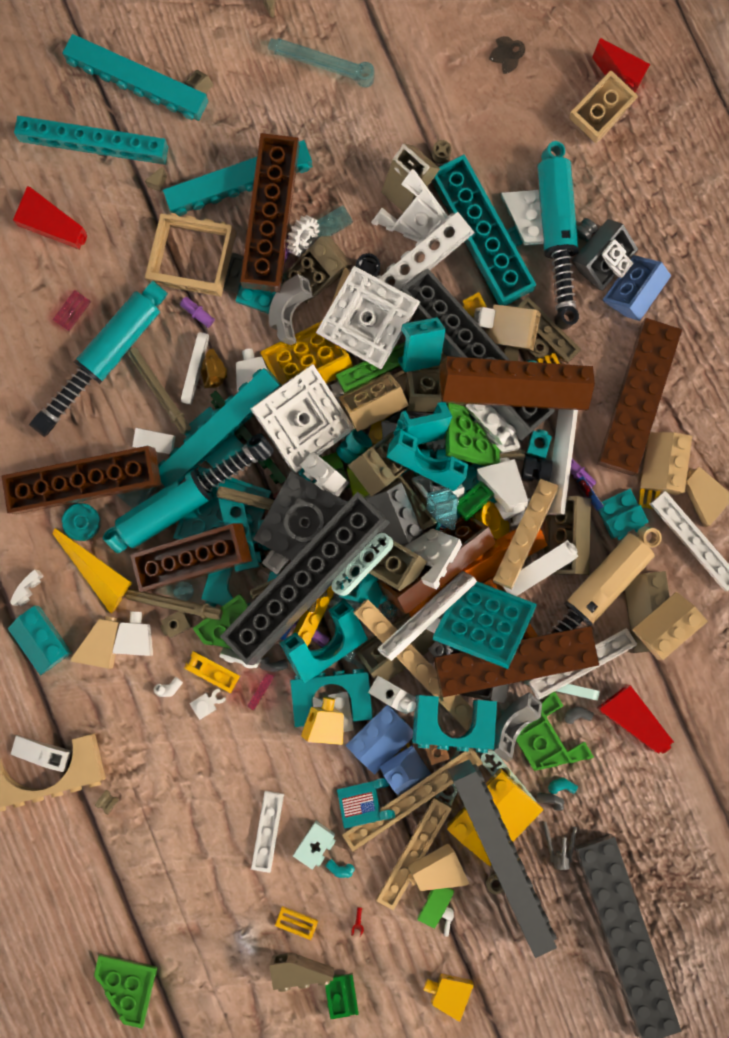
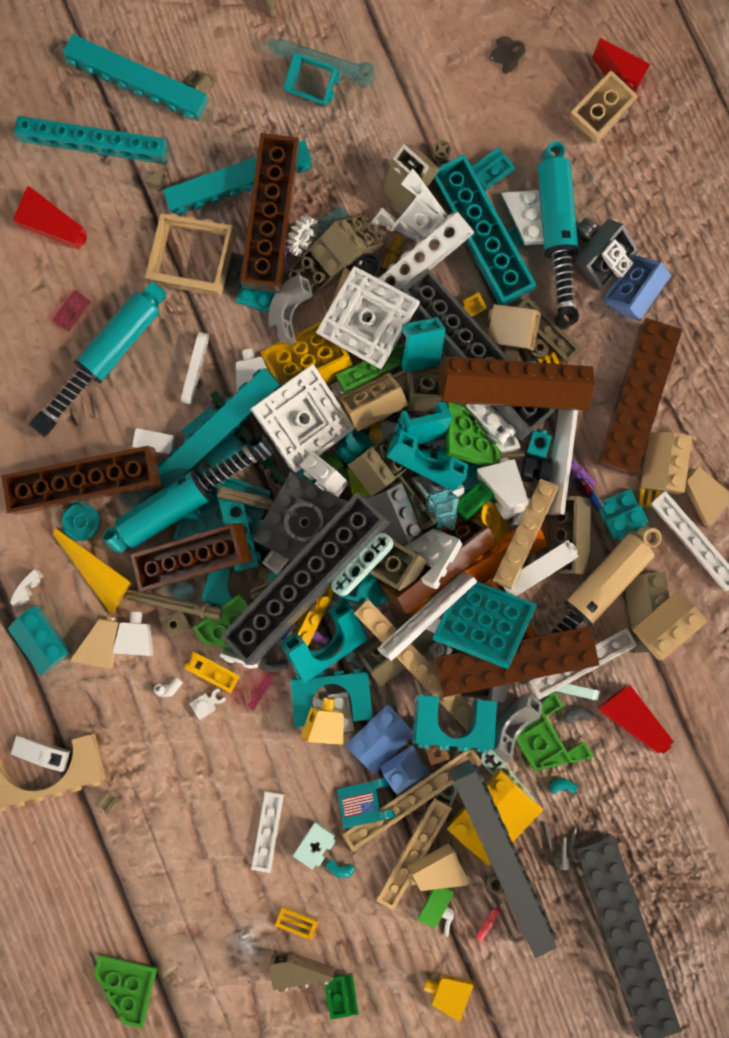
(163, 397): dark tan axle -> none
(197, 312): medium lavender axle -> none
(213, 370): pearl gold hand -> none
(294, 72): none -> teal window
(352, 238): none -> dark tan slope
(358, 922): red hand -> none
(389, 610): clear light blue plate -> none
(393, 251): none -> pearl gold axle
(400, 700): white torso -> none
(484, 317): white slope -> none
(487, 924): none -> coral piece
(493, 168): none -> teal plate
(551, 798): dark grey arm -> none

